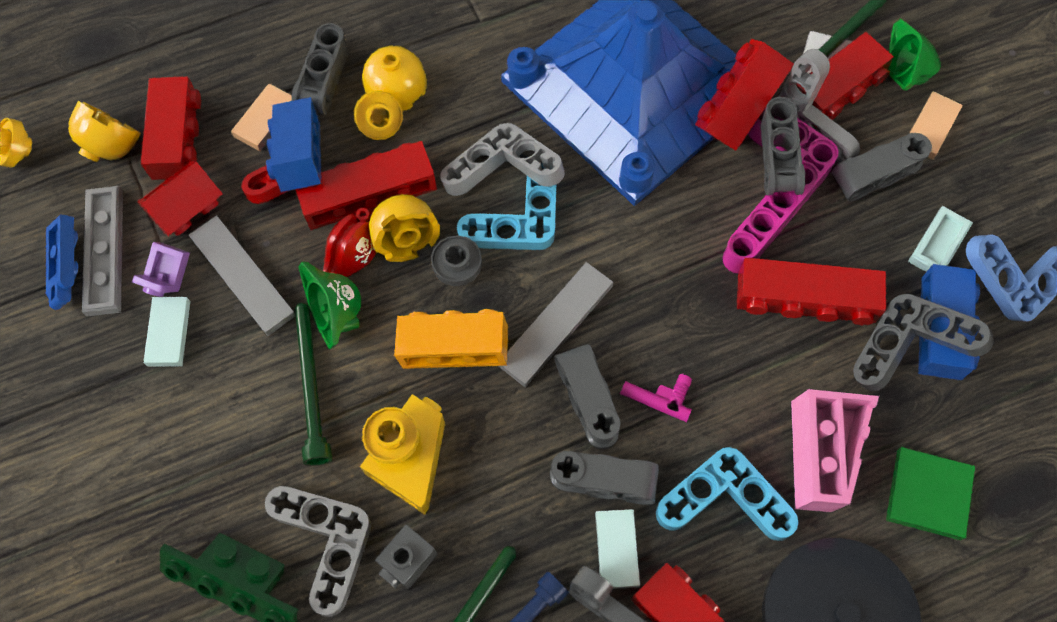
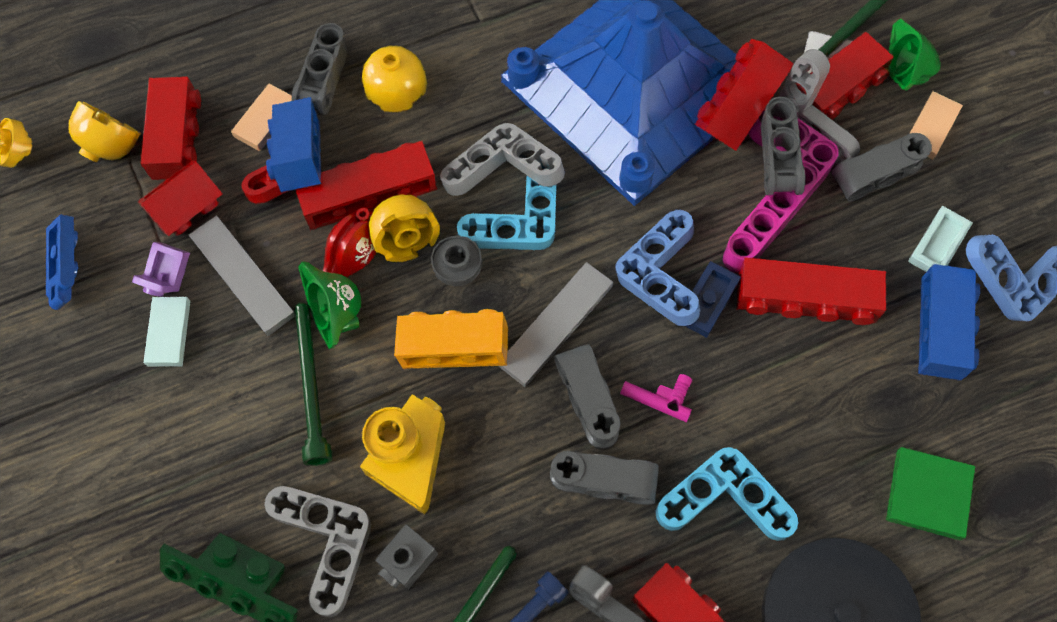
(102, 251): light grey tile -> none
(378, 115): yellow plate -> none
(617, 548): light aqua tile -> none
(650, 271): none -> medium blue beam
(713, 293): none -> dark blue plate
(827, 446): bright pink wedge -> none
(916, 324): dark grey beam -> none

